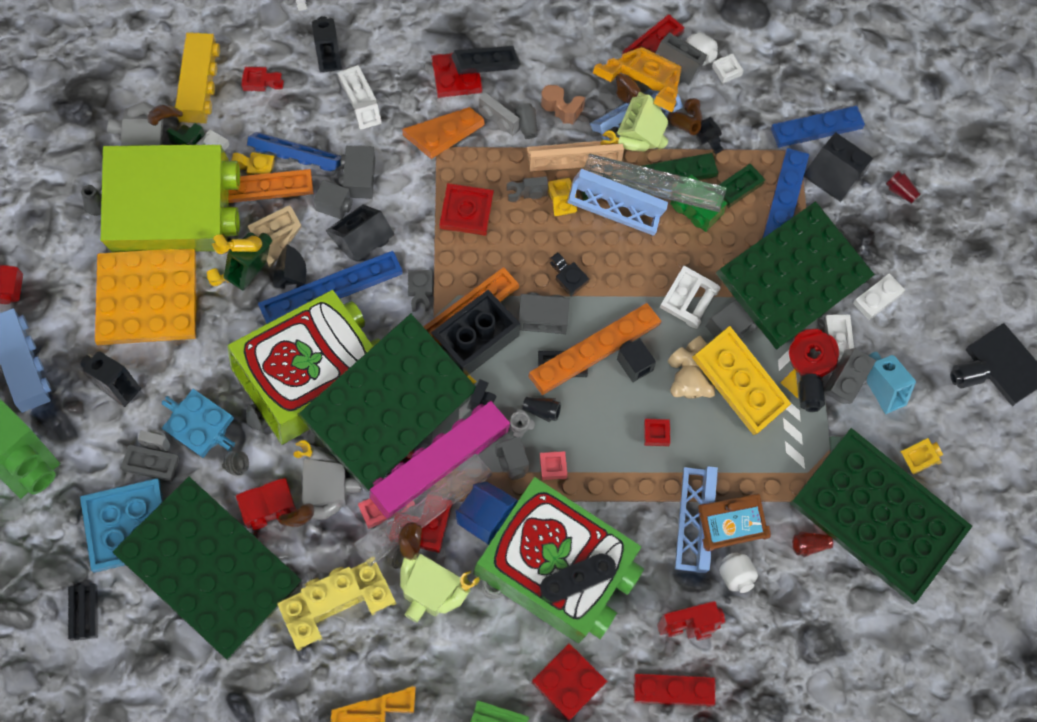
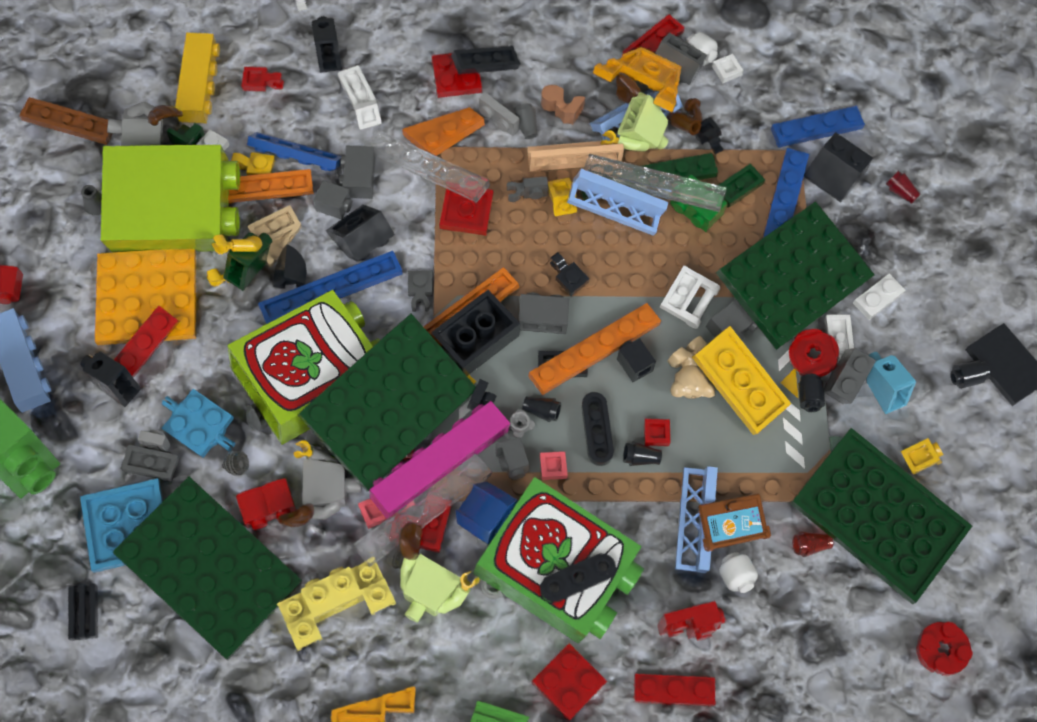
(66, 120): none -> dark orange plate
(146, 340): none -> red plate
(428, 166): none -> clear plate
(600, 419): none -> black plate
(640, 454): none -> black cone
(957, 641): none -> red plate

